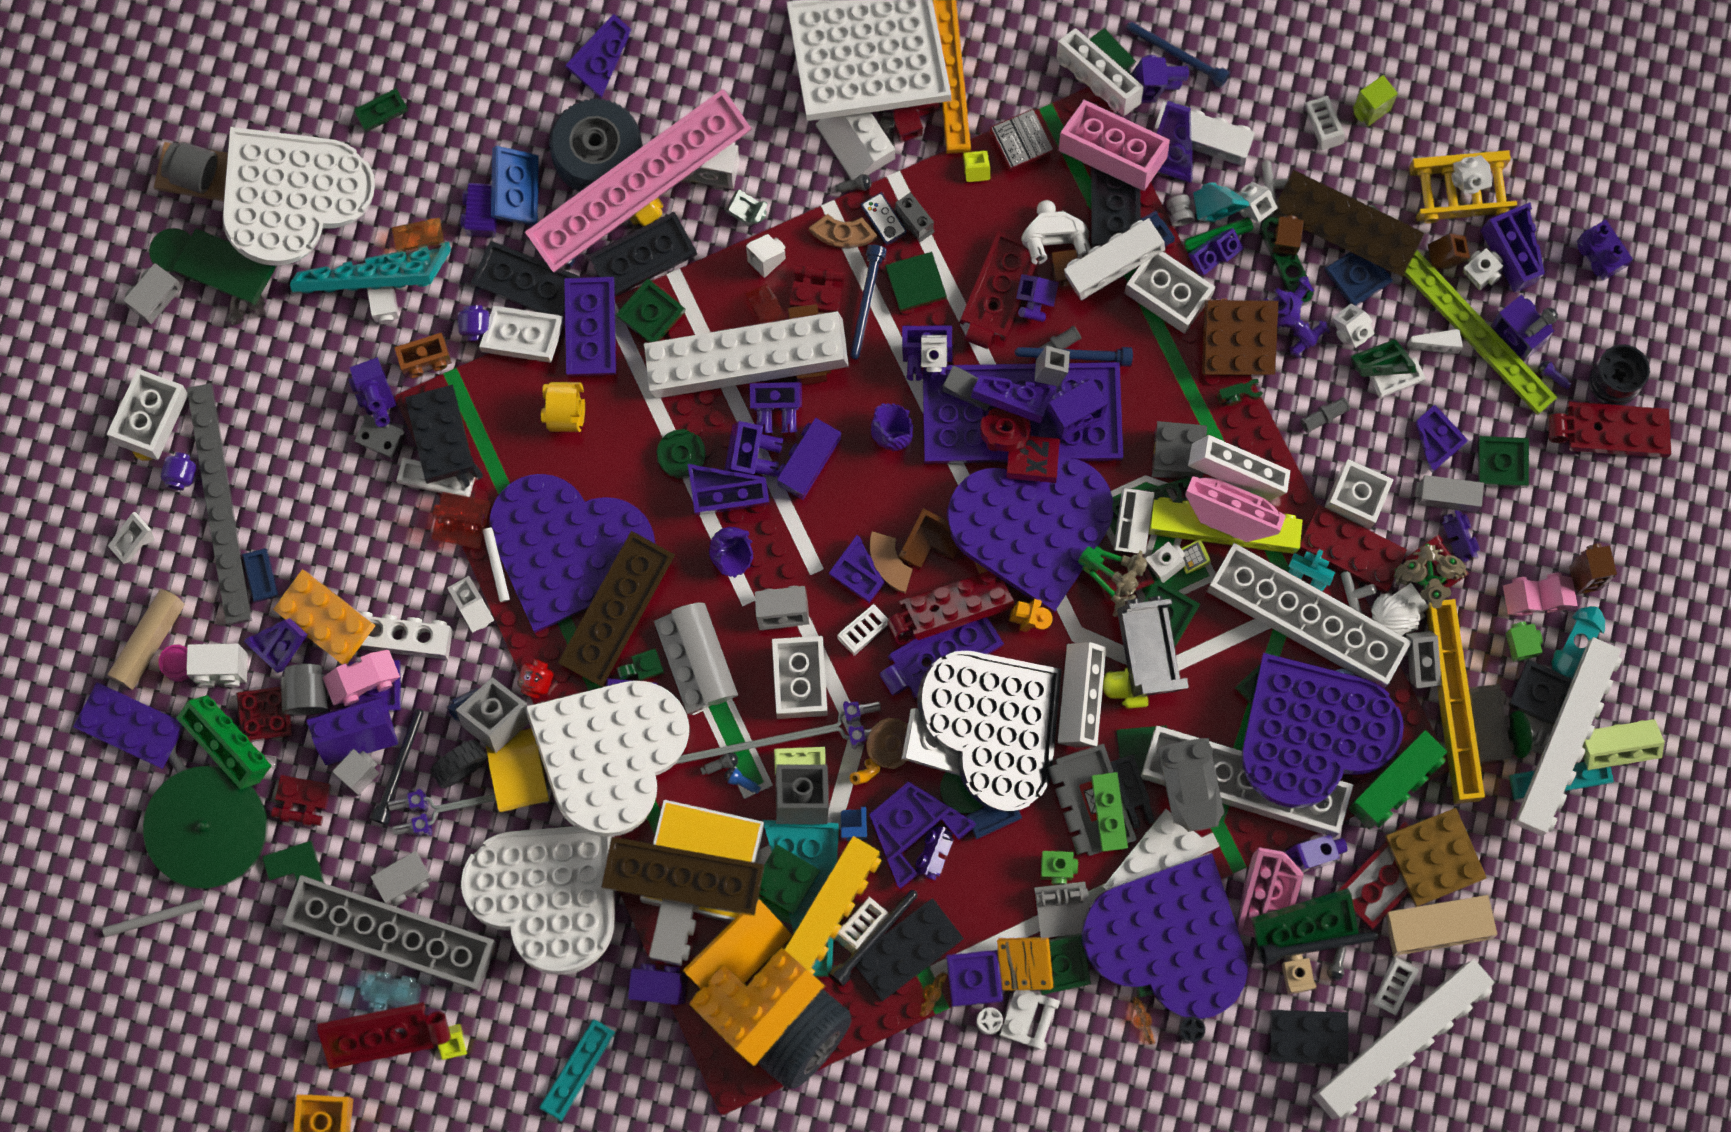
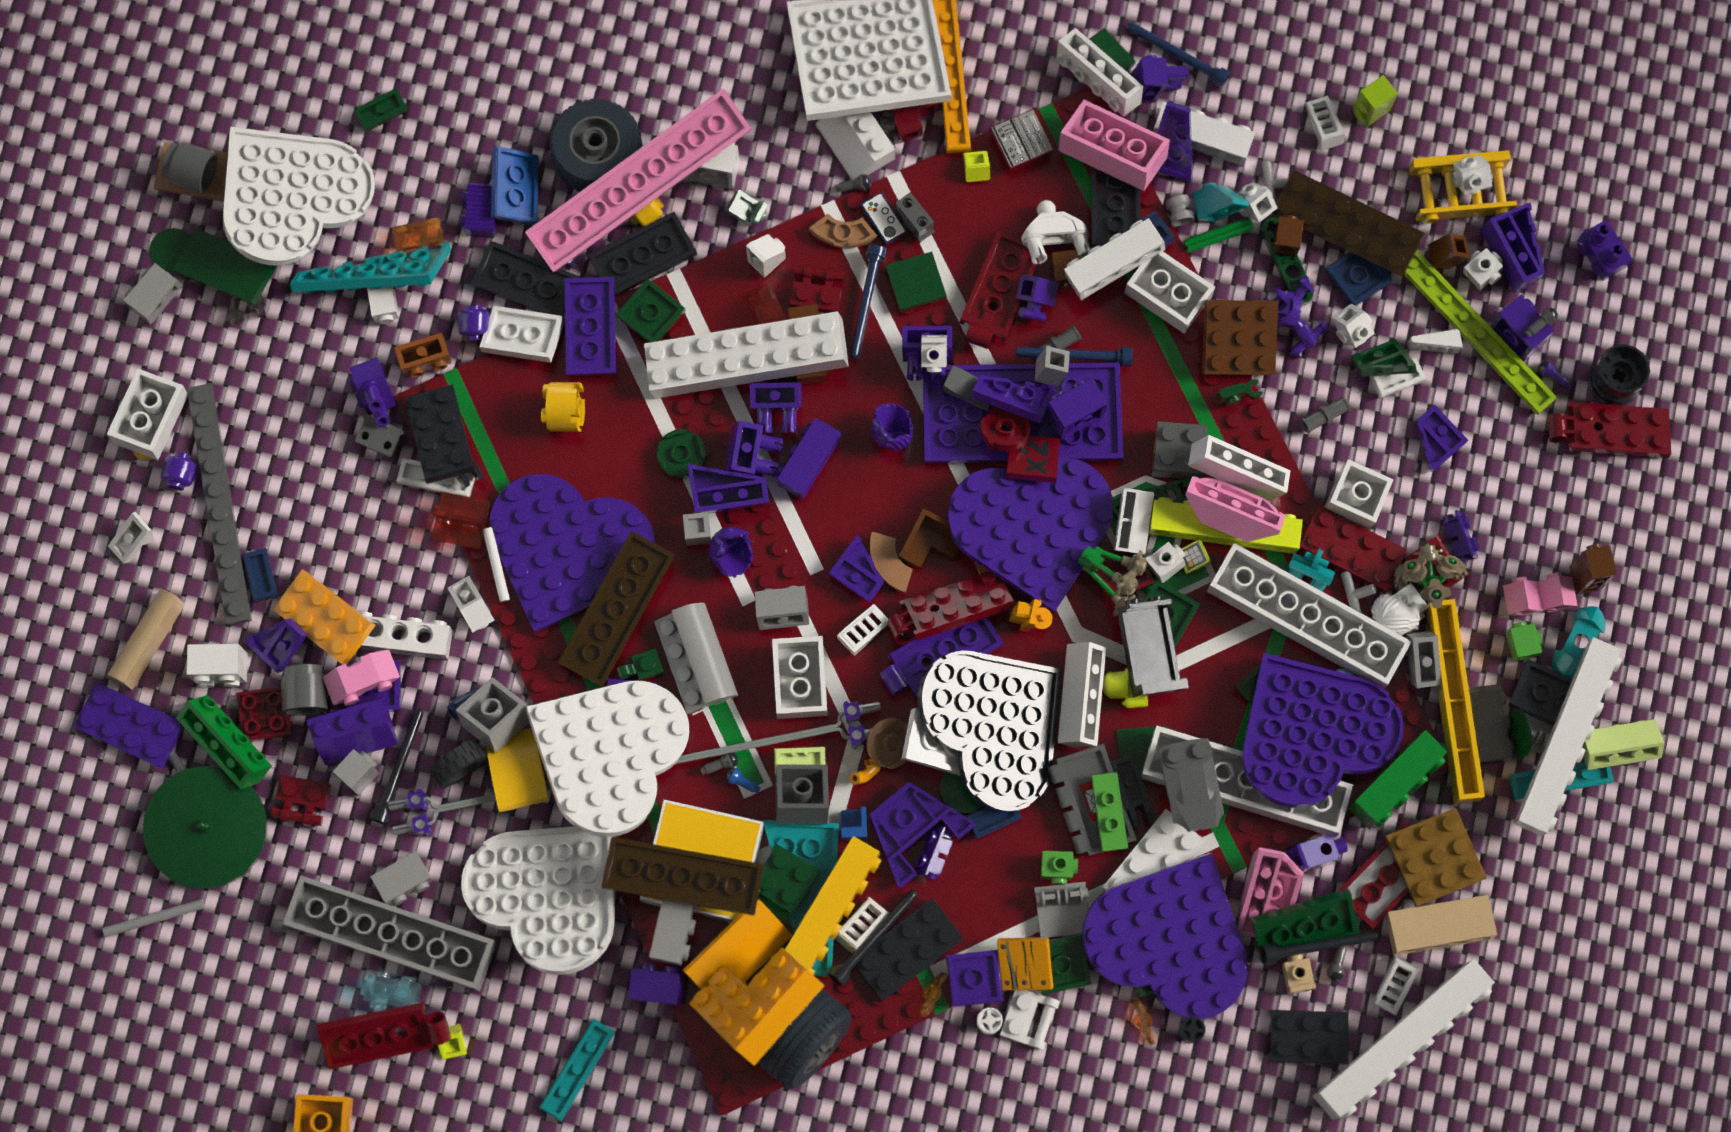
(174, 663): dark pink wheel -> none
(294, 860): dark green tile -> none
(535, 678): red head -> none
(600, 55): dark purple wing -> none
(697, 528): none -> light grey brick
(1216, 250): dark purple slope -> none
(1449, 493): light grey brick -> none
(1503, 461): dark green plate -> none

